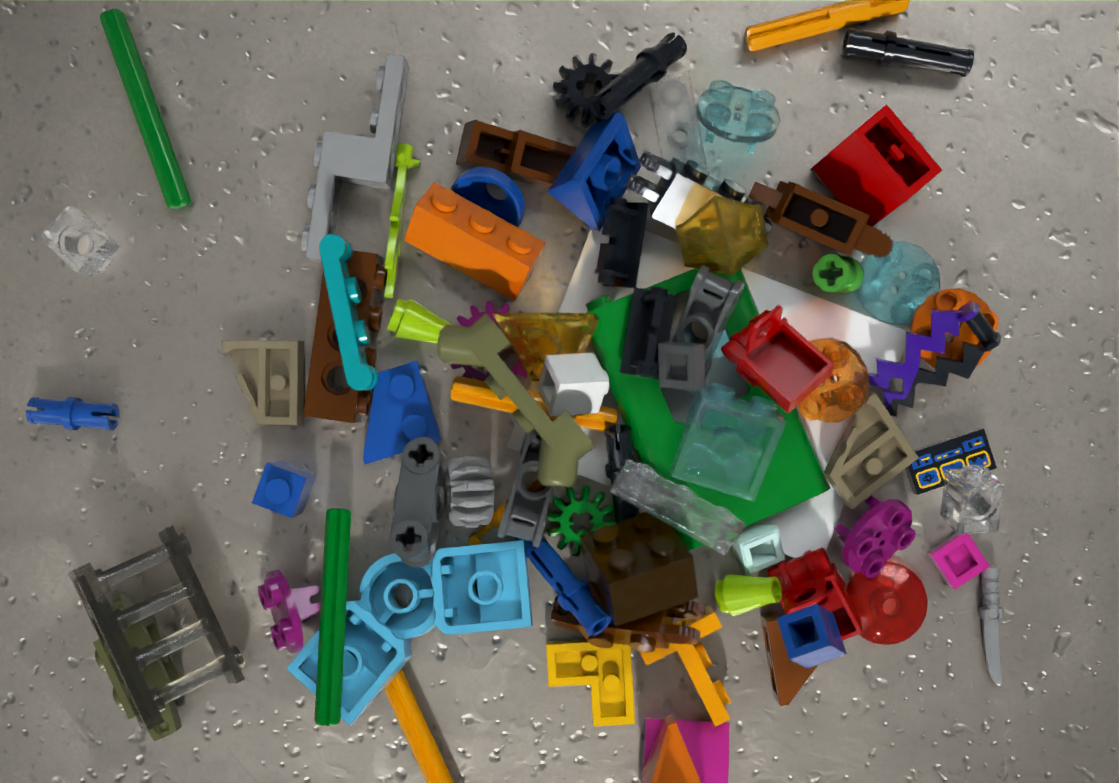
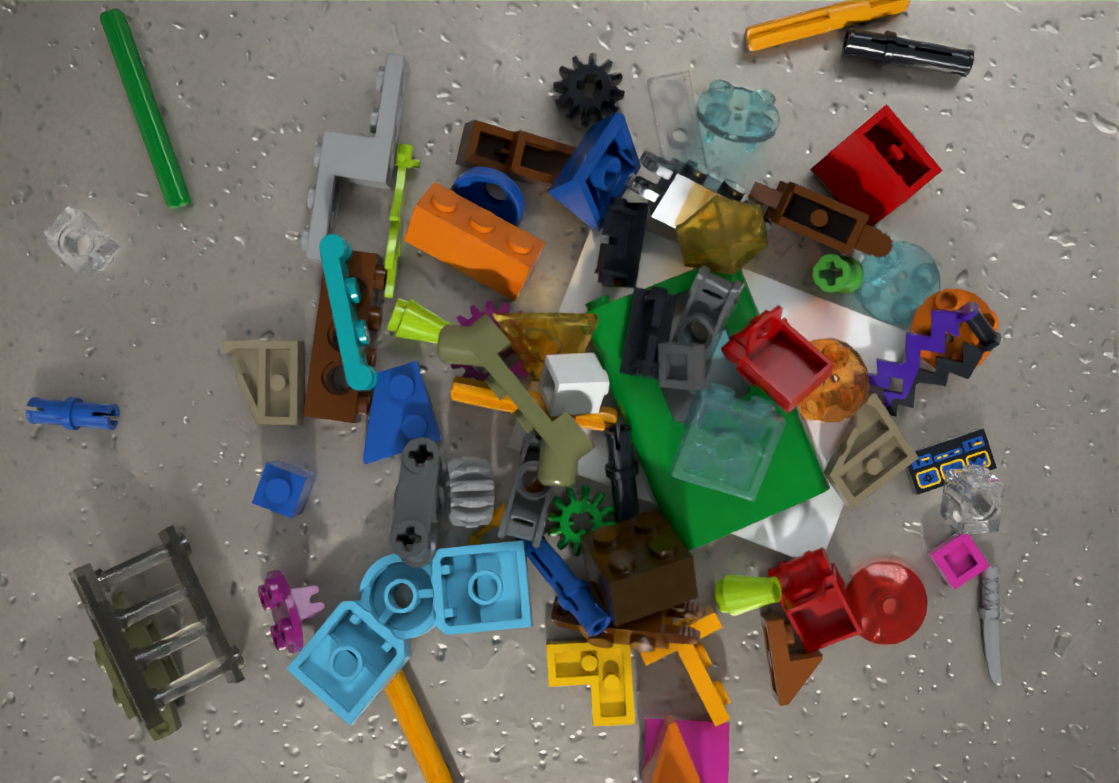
(332, 617): green axle -> none
(648, 68): black pin -> none
(677, 506): clear tile -> none
(758, 548): light aqua slope -> none
(811, 636): blue brick -> none
(876, 536): magenta plate -> none

